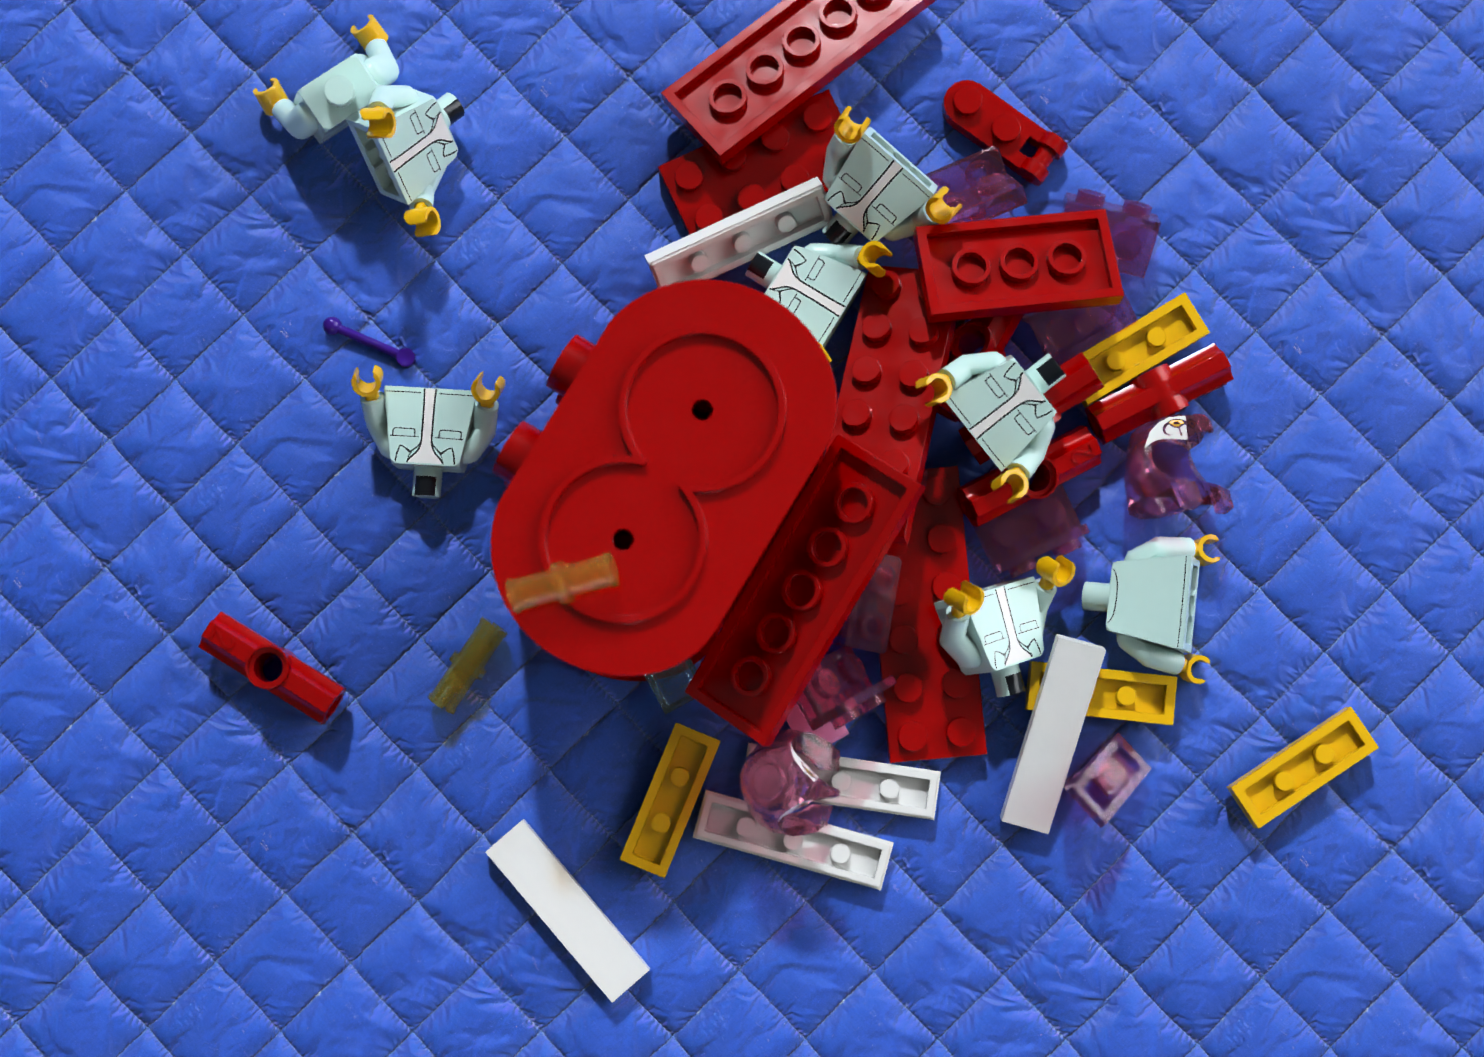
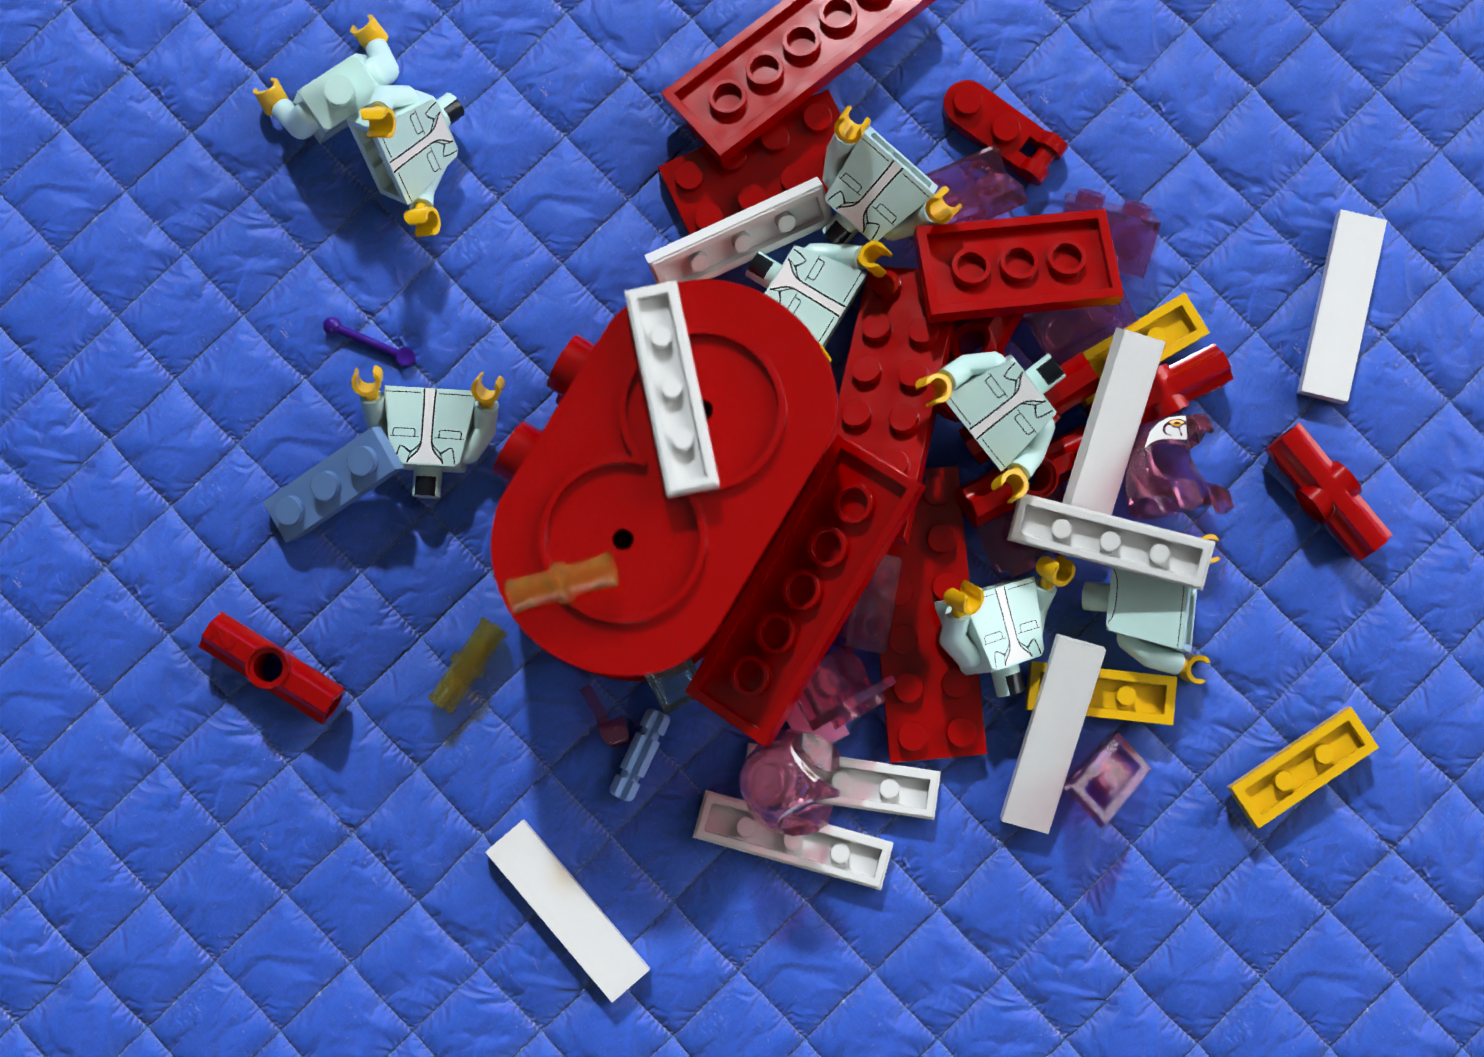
(333, 484): none -> medium blue plate
(612, 731): none -> clear pink hand
(639, 754): none -> light blue axle
(670, 800): yellow plate -> none
(672, 389): none -> white tile
(1111, 541): none -> white tile
(1113, 421): none -> white tile
(1328, 492): none -> red piece
(1342, 307): none -> white tile

